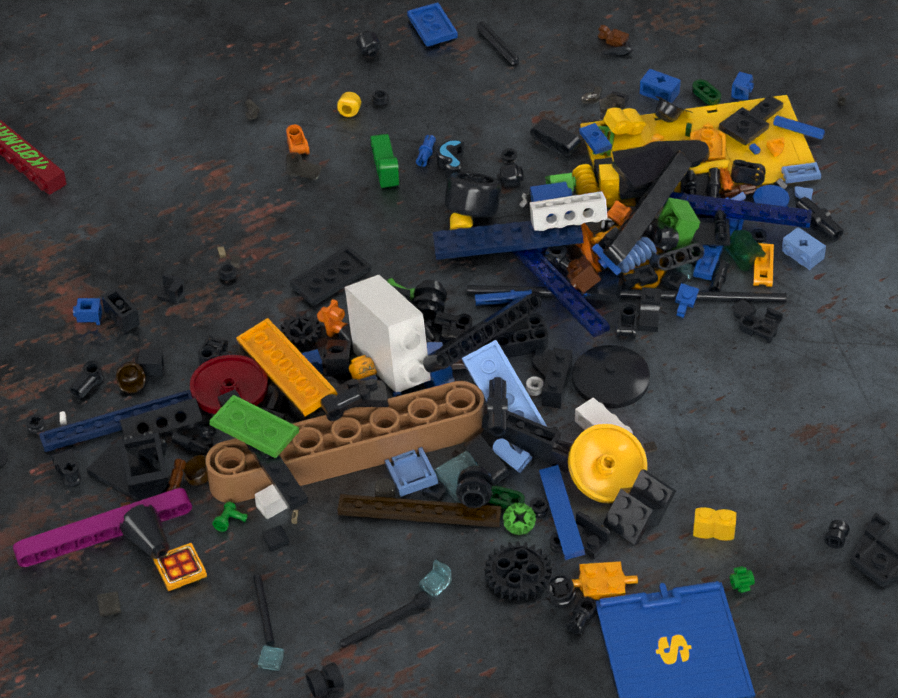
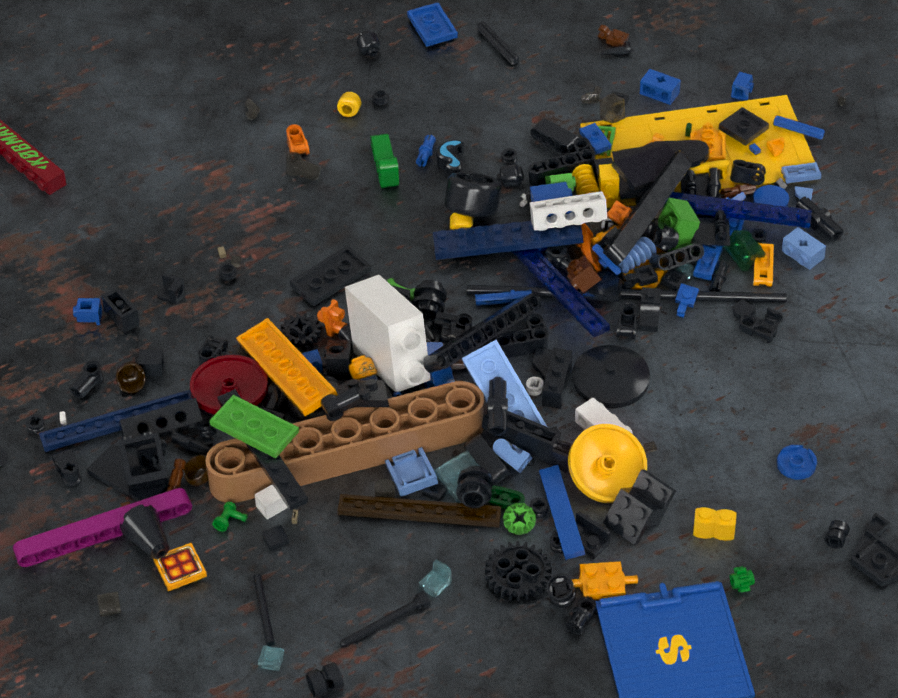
(562, 164): none -> black beam
(624, 121): yellow brick -> none
(667, 111): black piece -> none
(706, 92): dark green plate -> none
(726, 179): orange axle -> none
(767, 108): black plate -> none
(796, 462): none -> blue tile

